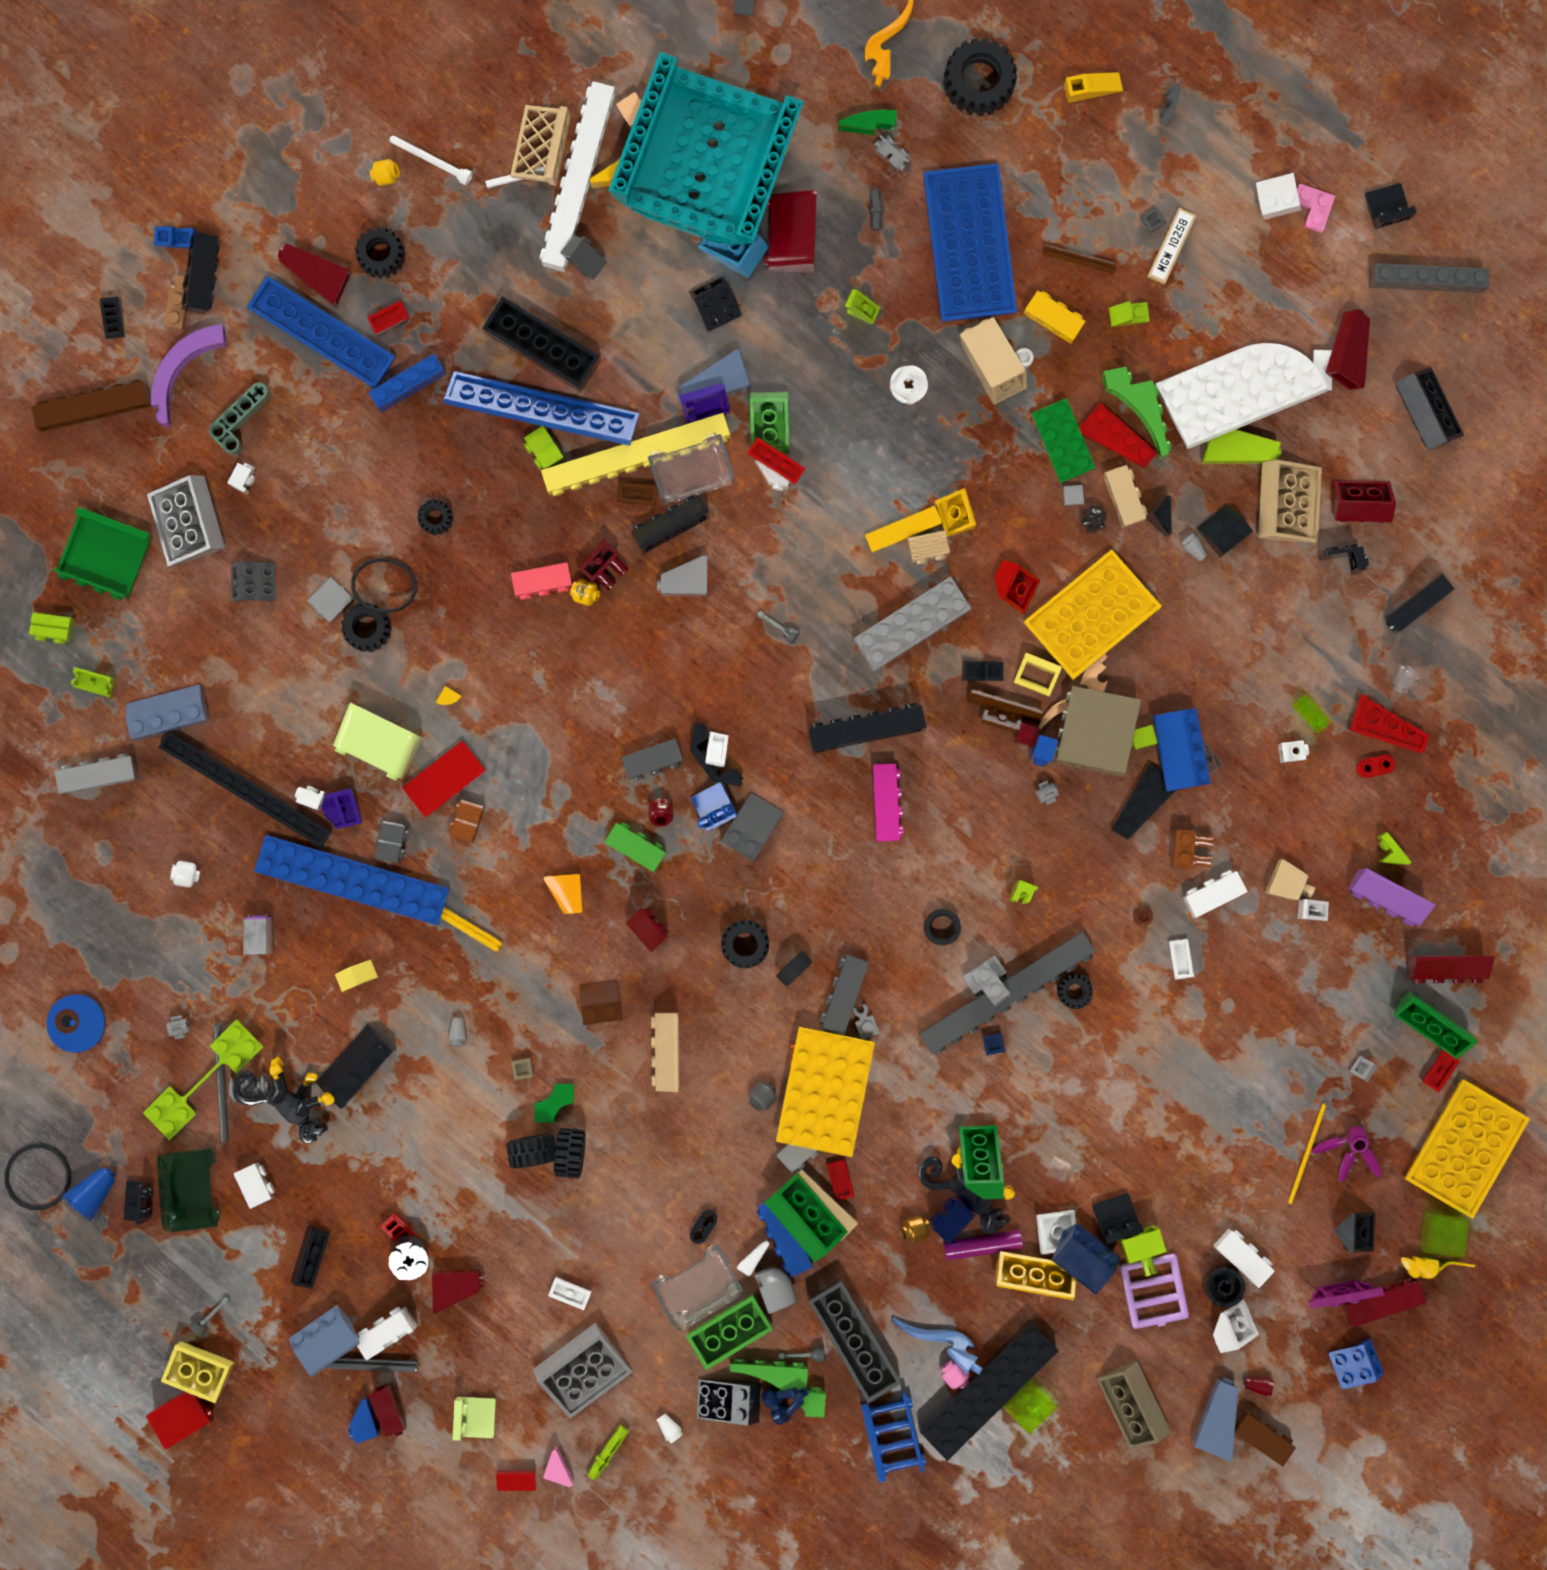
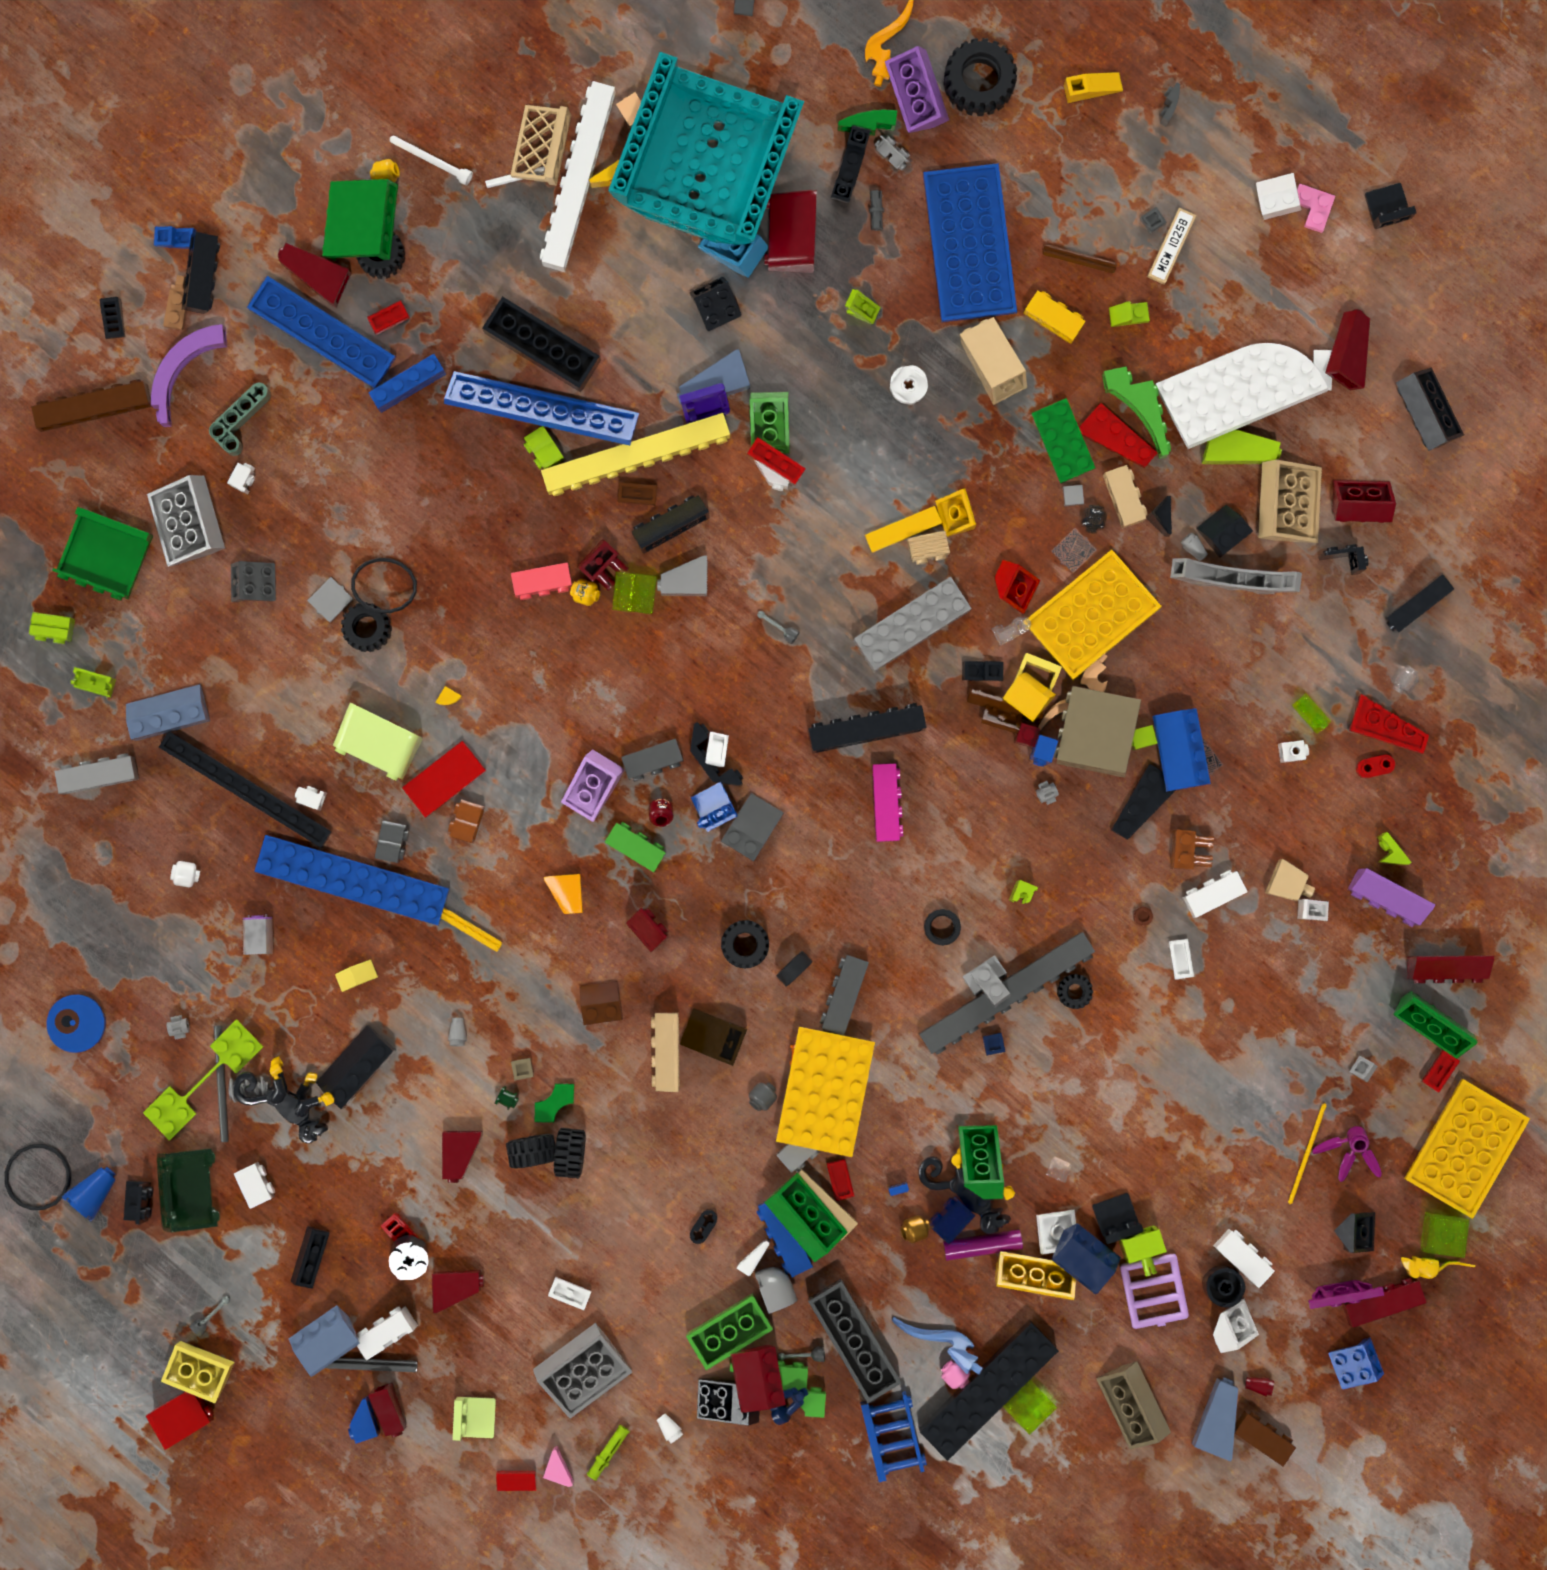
(342, 808): dark purple slope -> none
(360, 219): none -> green panel
(435, 528): black tyre -> none
(457, 1153): none -> dark red slope
(507, 1098): none -> dark green brick
(583, 257): dark grey brick -> none
(592, 785): none -> lavender slope
(634, 592): none -> clear neon green slope
(691, 470): clear windscreen -> none
(699, 1290): clear windscreen -> none
(713, 1036): none -> dark brown slope
(758, 1379): none -> dark red slope
(851, 164): none -> black slope
(866, 1025): light grey plate -> none
(898, 1189): none -> blue tile
(916, 90): none -> medium lavender slope
(1017, 628): none -> clear leg
(1025, 357): white tile -> none
(1028, 696): none -> yellow slope
(1074, 550): none -> clear piece
(1234, 578): none -> light grey arch
(1429, 278): dark grey brick -> none

